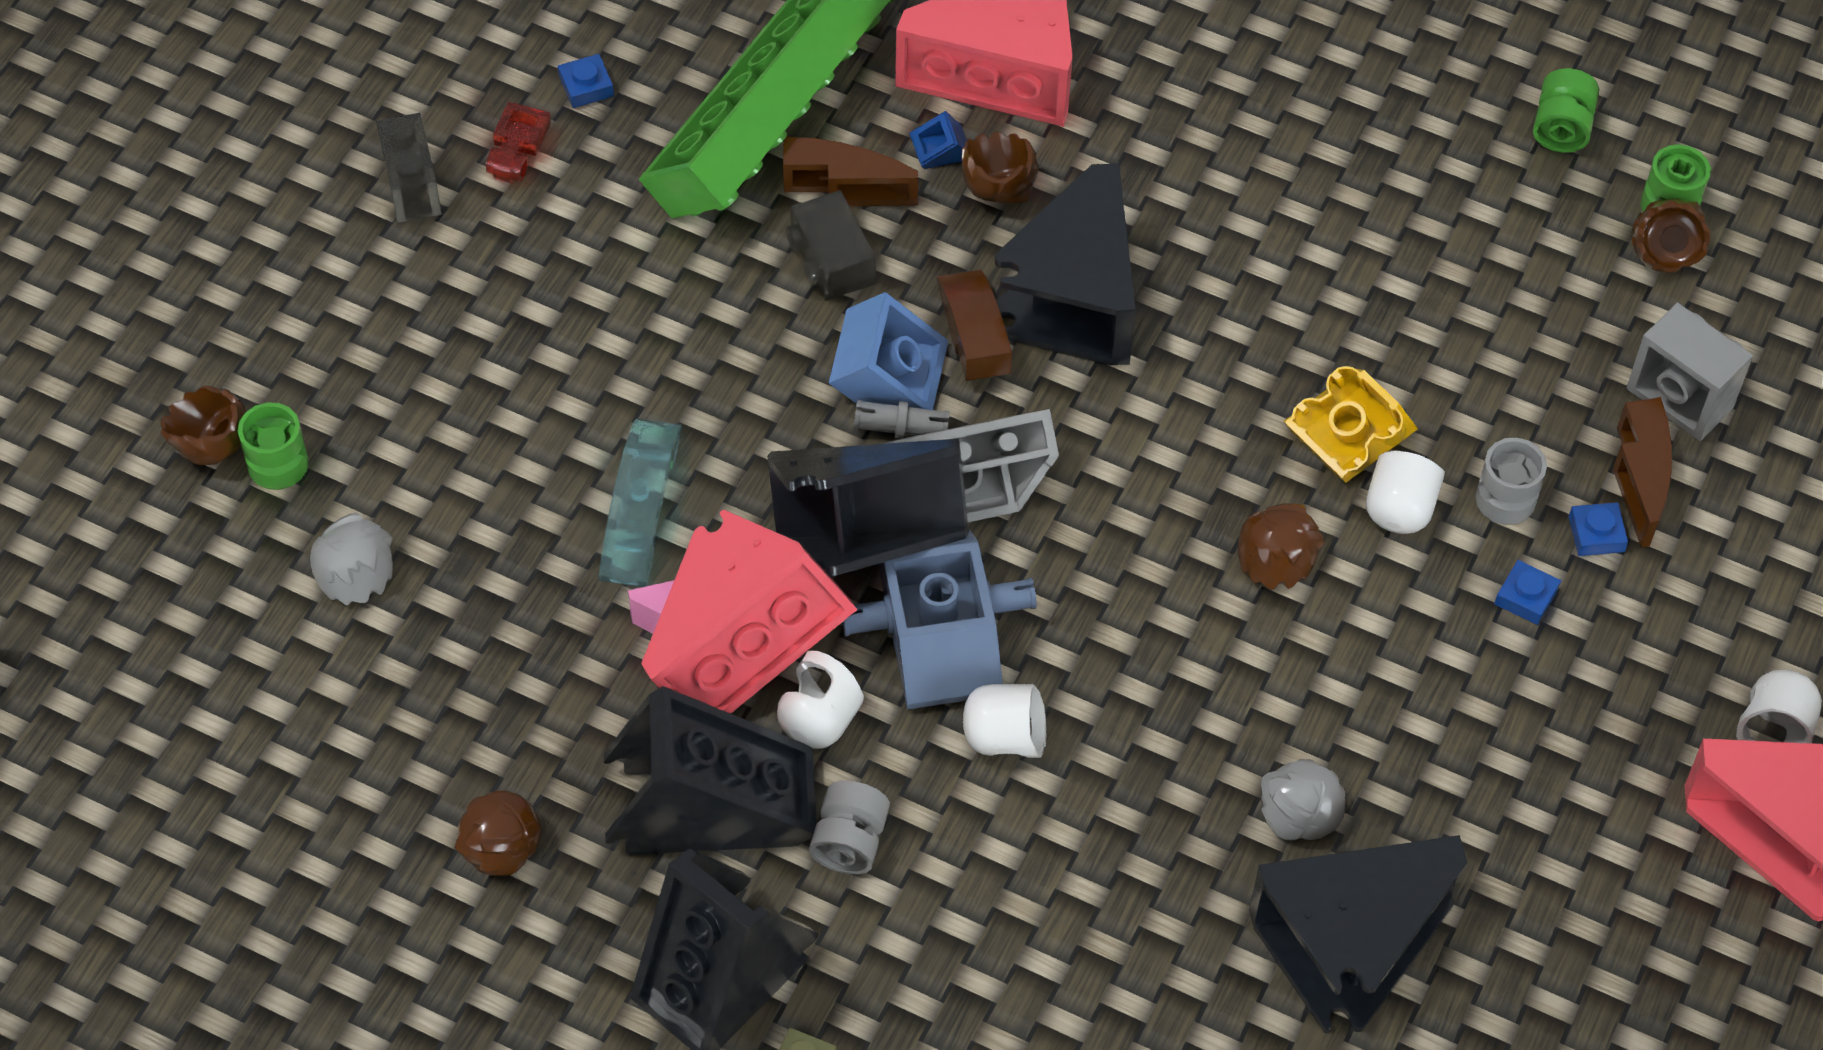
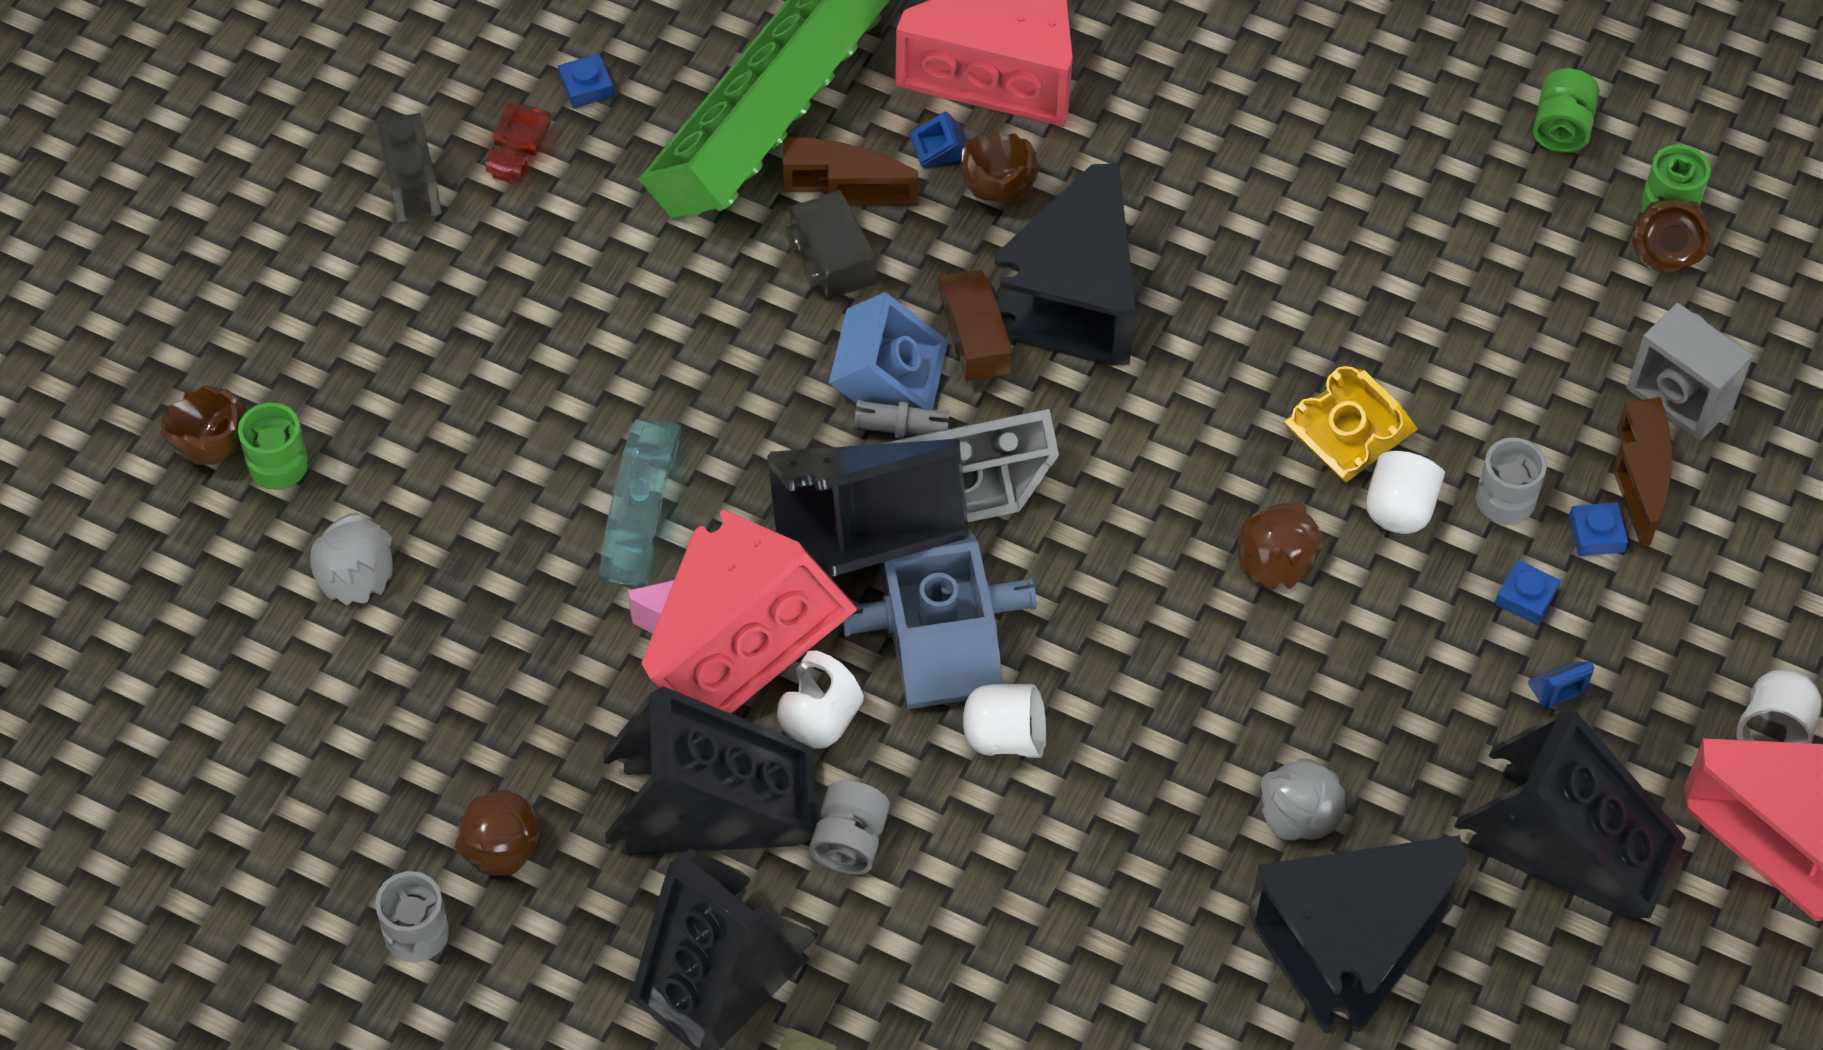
(412, 916): none -> light grey wheel
(1562, 683): none -> blue slope
(1577, 819): none -> black ladder

